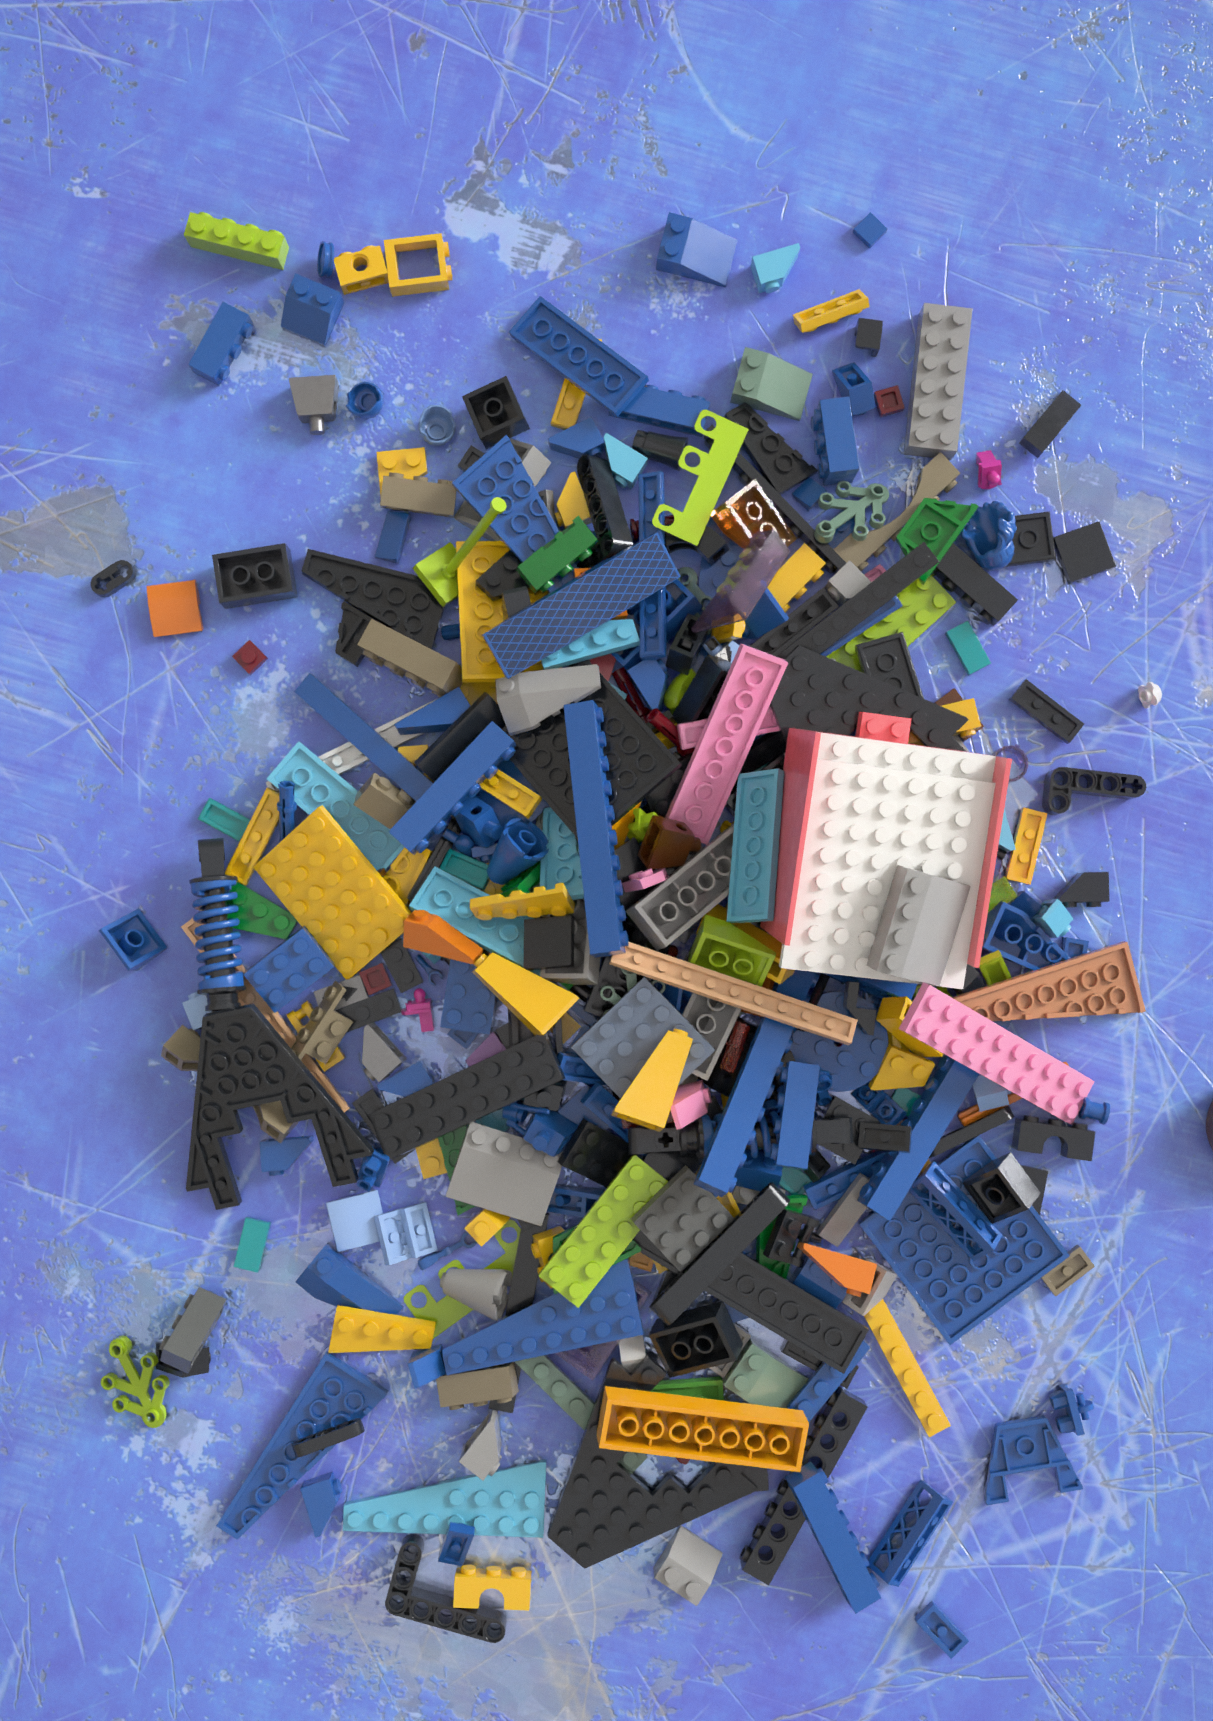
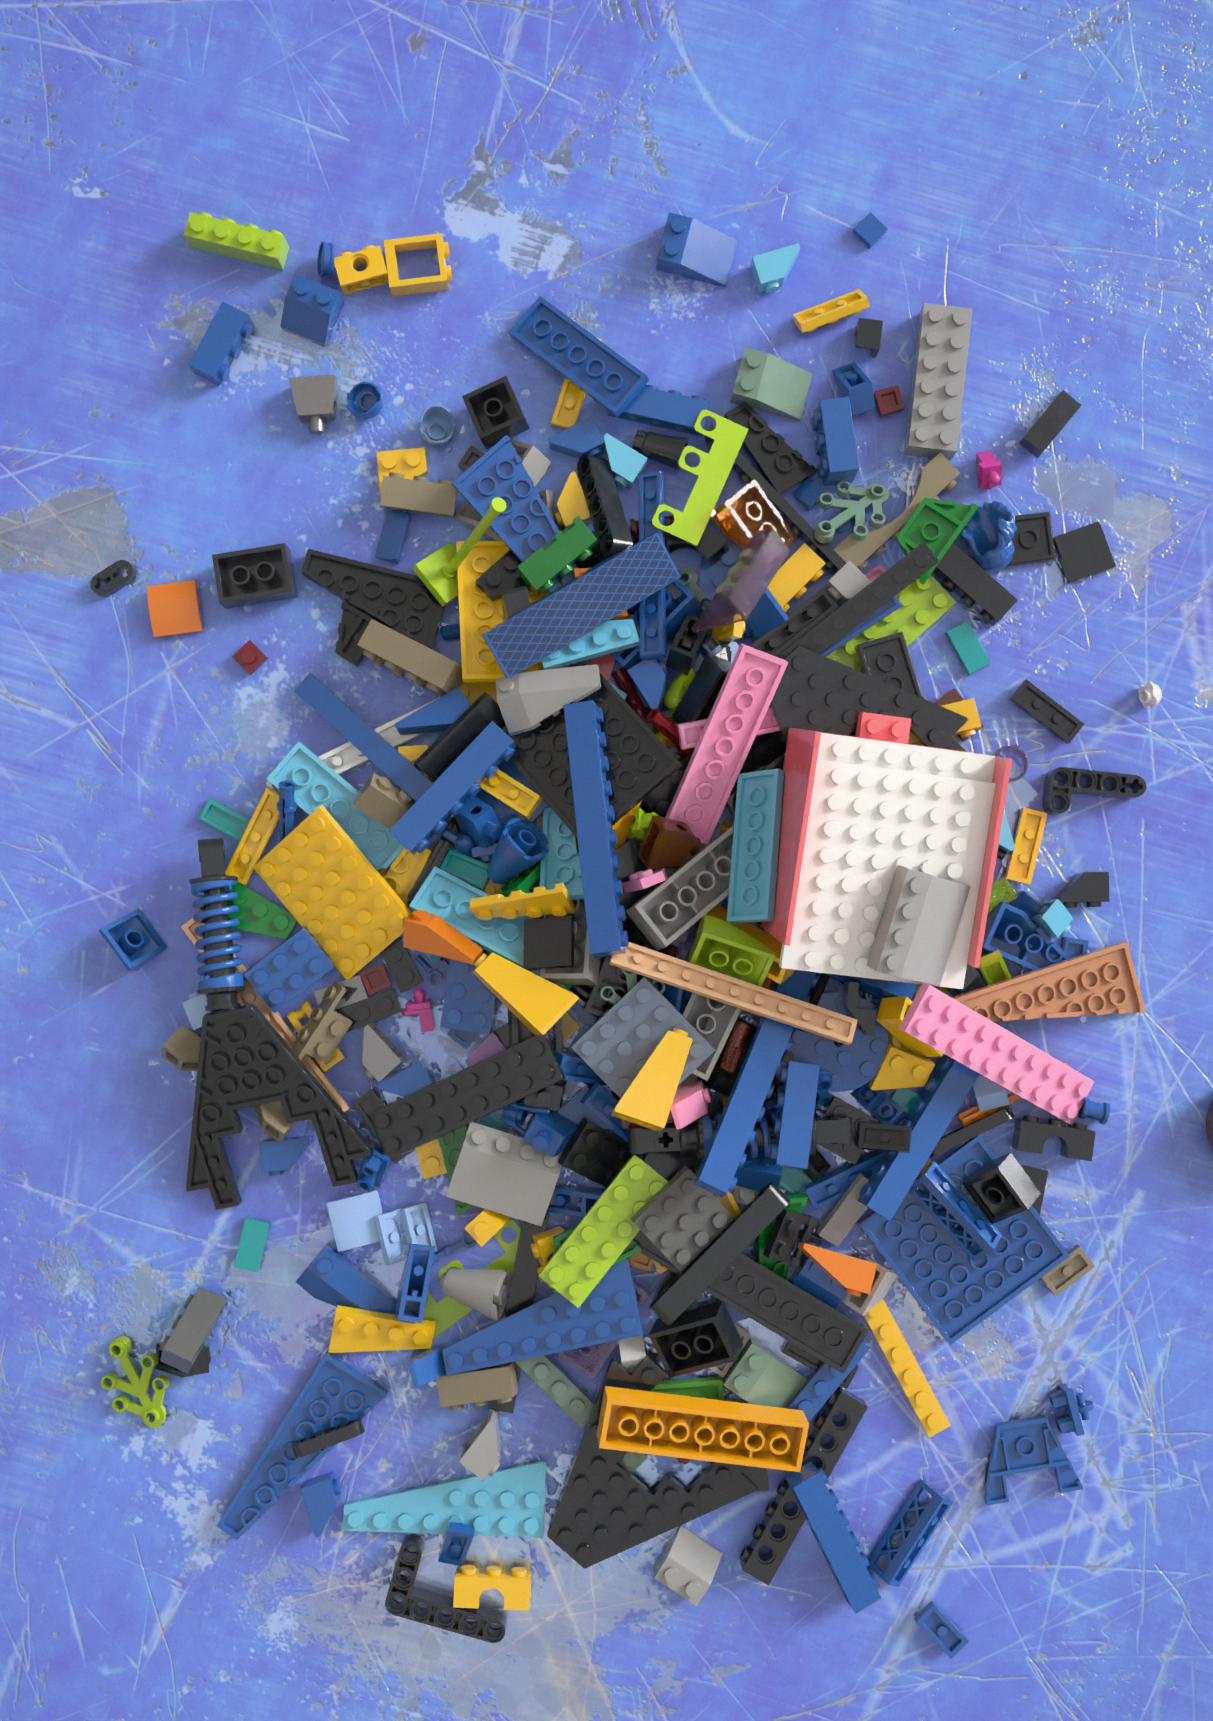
(414, 1283): none -> blue slope

